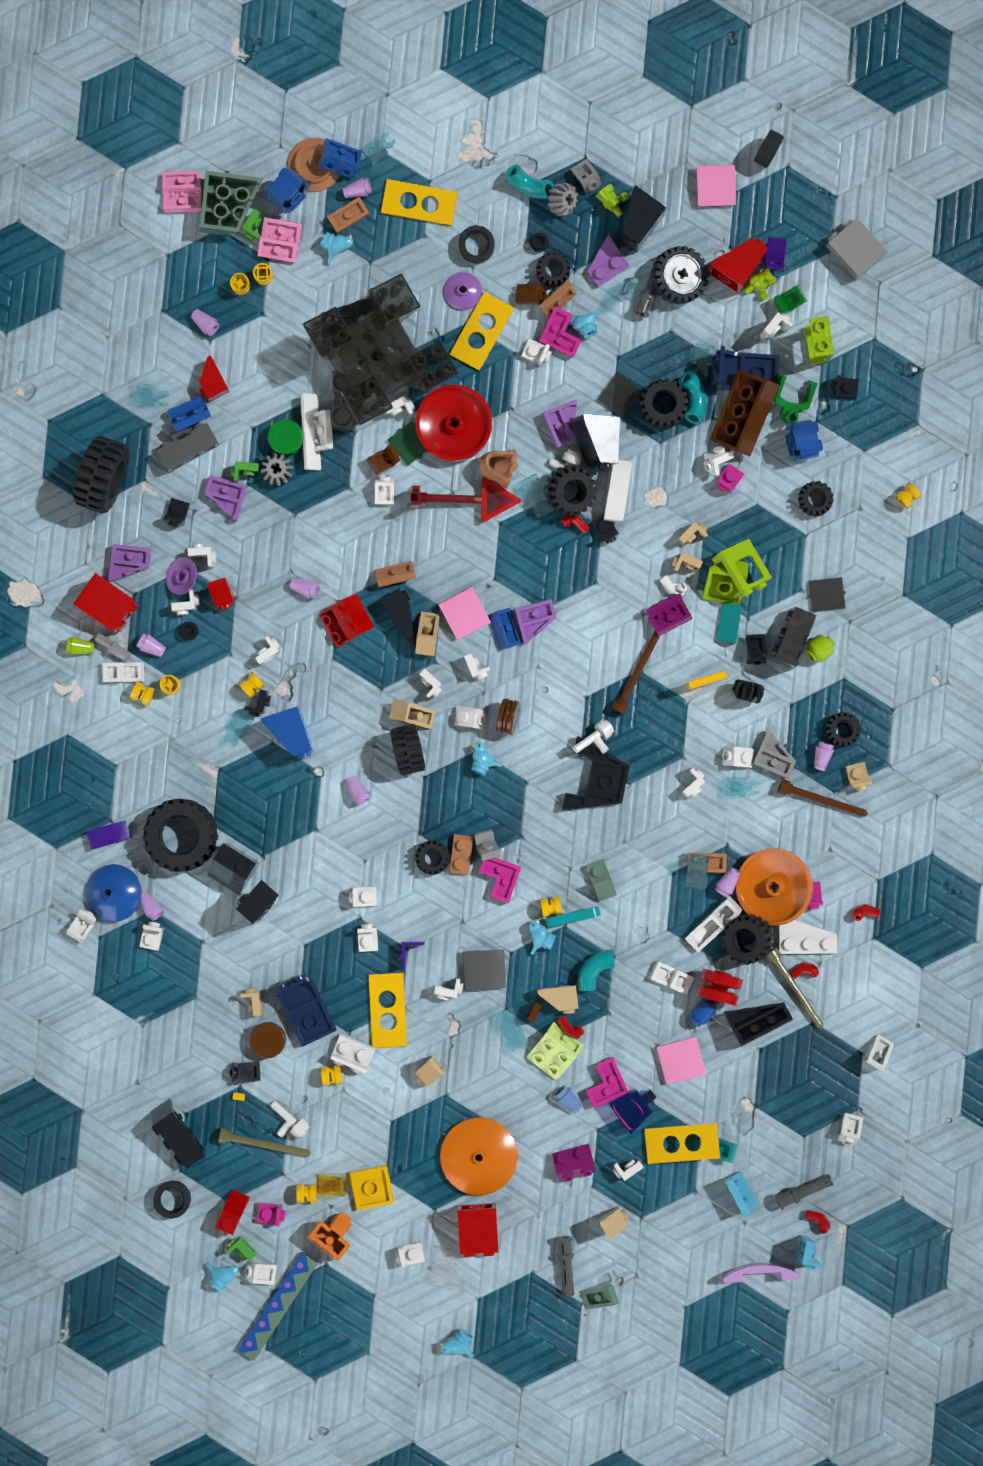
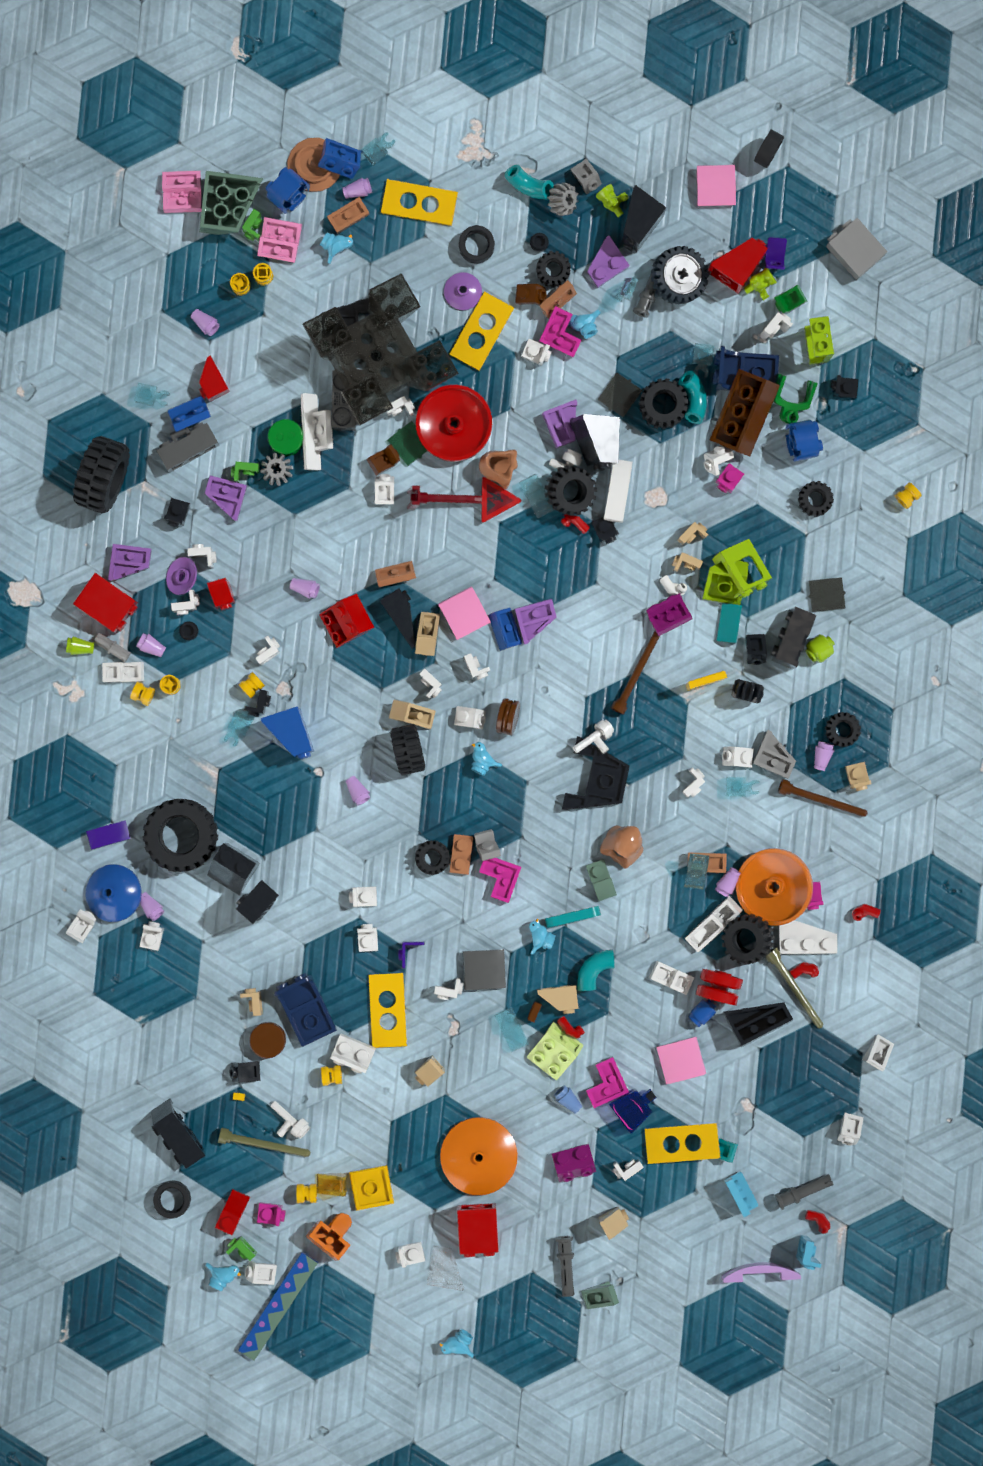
(551, 906): yellow wheel -> none
(624, 841): none -> nougat piece

